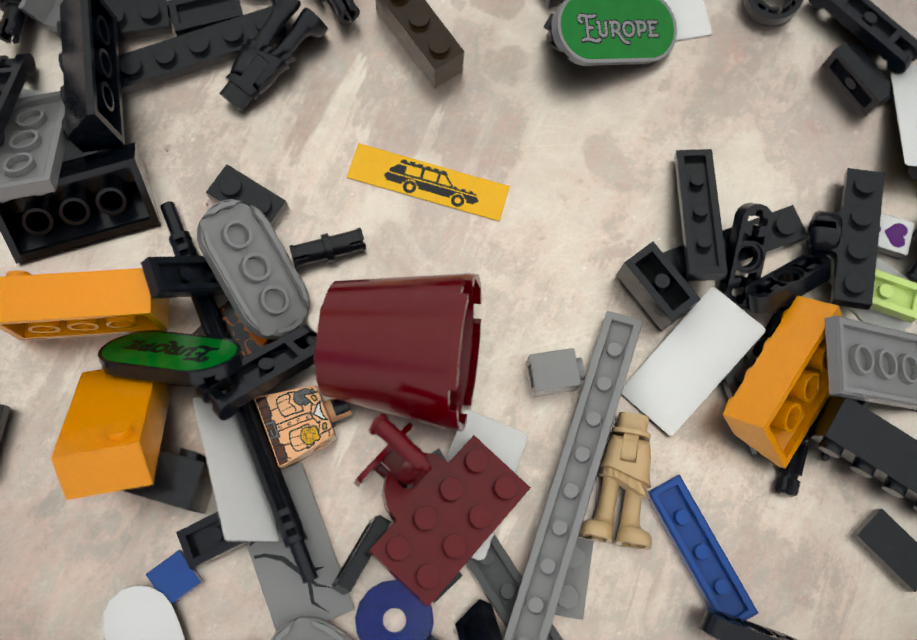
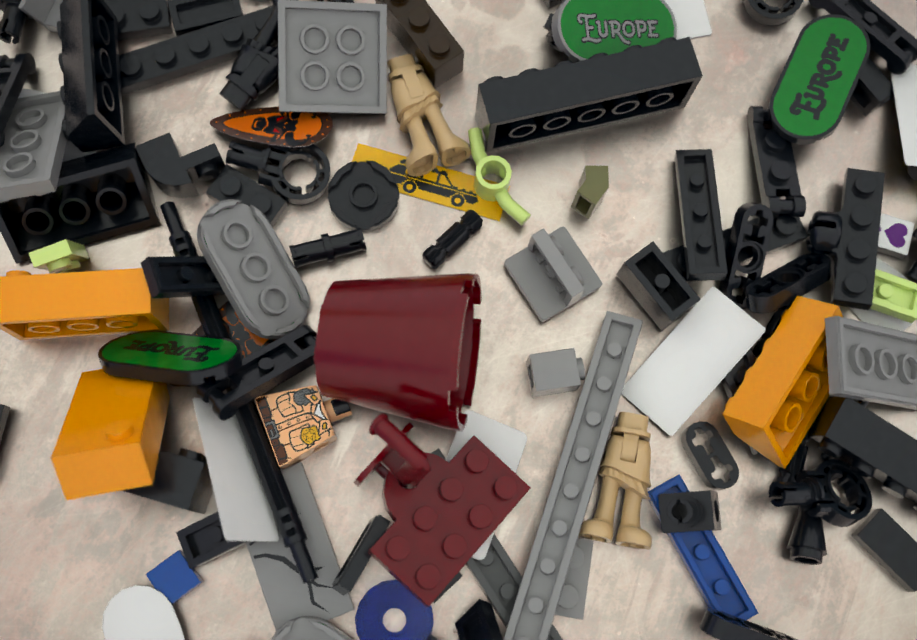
(59, 257): none -> yellowish green plate
(175, 172): none -> black brick
(273, 176): none -> black pin
(275, 127): none -> sticker
(332, 57): none -> light grey plate
(363, 195): none -> black tile
(415, 103): none -> tan piece
(452, 239): none -> black axle
(500, 167): none -> yellowish green piece
(552, 272): none -> light grey bracket
(586, 93): none -> black brick
(592, 189): none -> olive piece
(689, 511): none -> black bracket
(717, 450): none -> black beam
(774, 166): none -> black plate
(807, 539): none -> black cone
(815, 491): none -> black pin
(819, 79): none -> green tile

